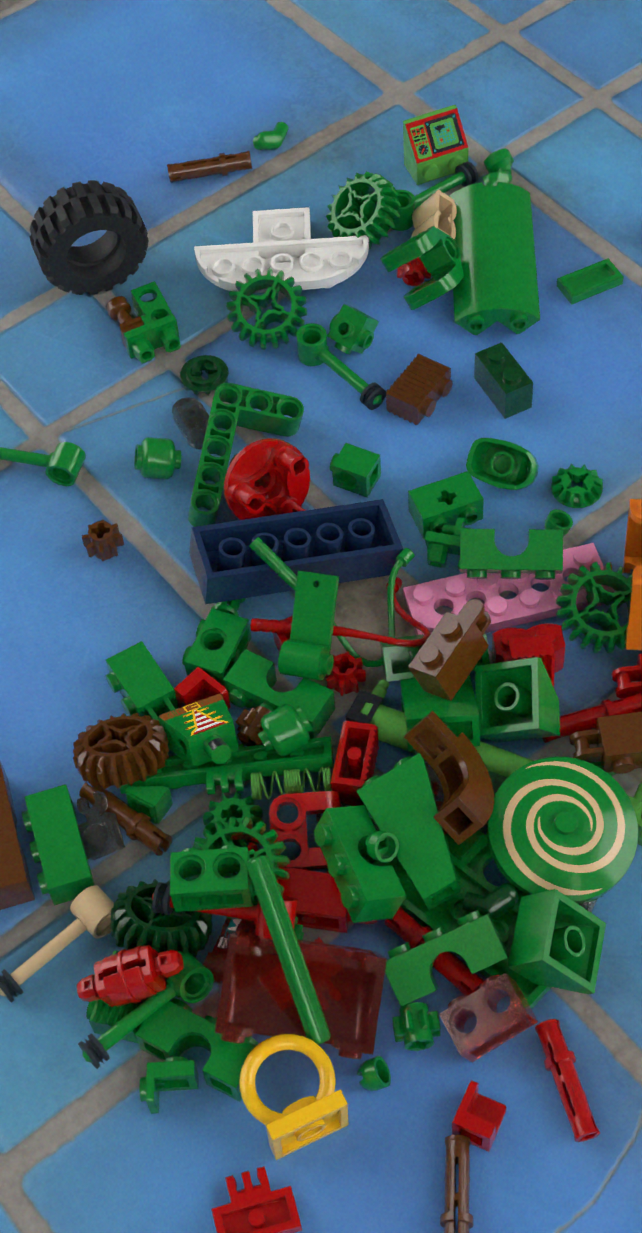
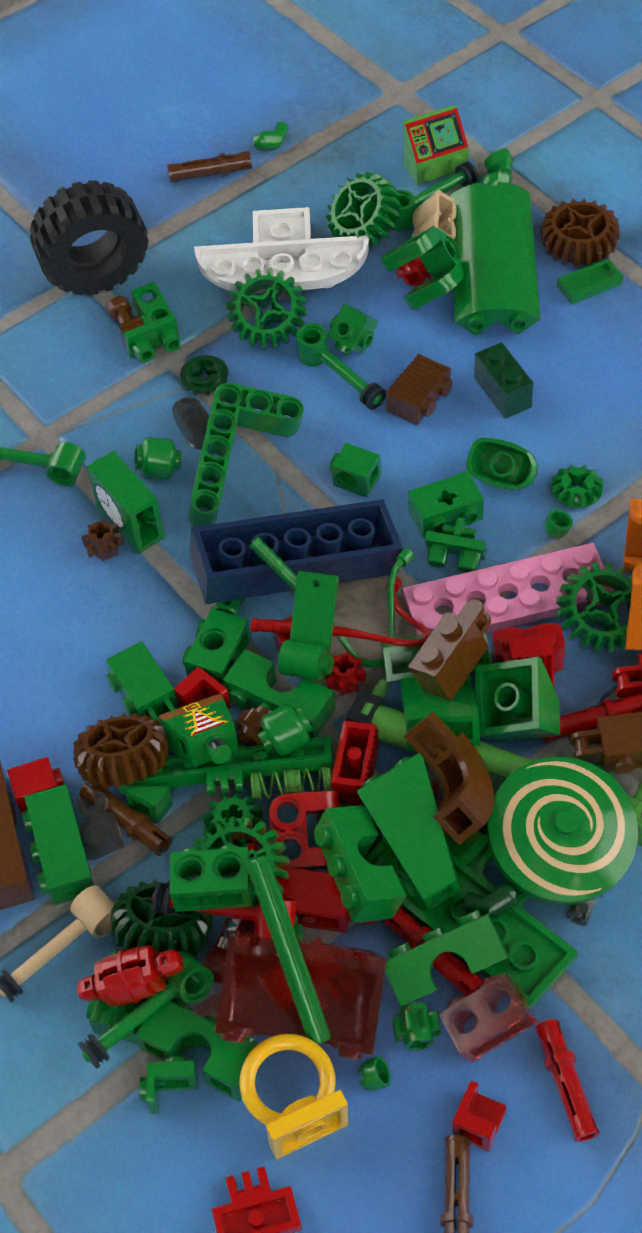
(33, 778): none -> red brick
(126, 501): none -> green brick
(267, 480): red piece -> none
(382, 853): green hinge -> none
(540, 557): green arch -> none
(557, 942): green slope -> none
(580, 232): none -> reddish brown gear

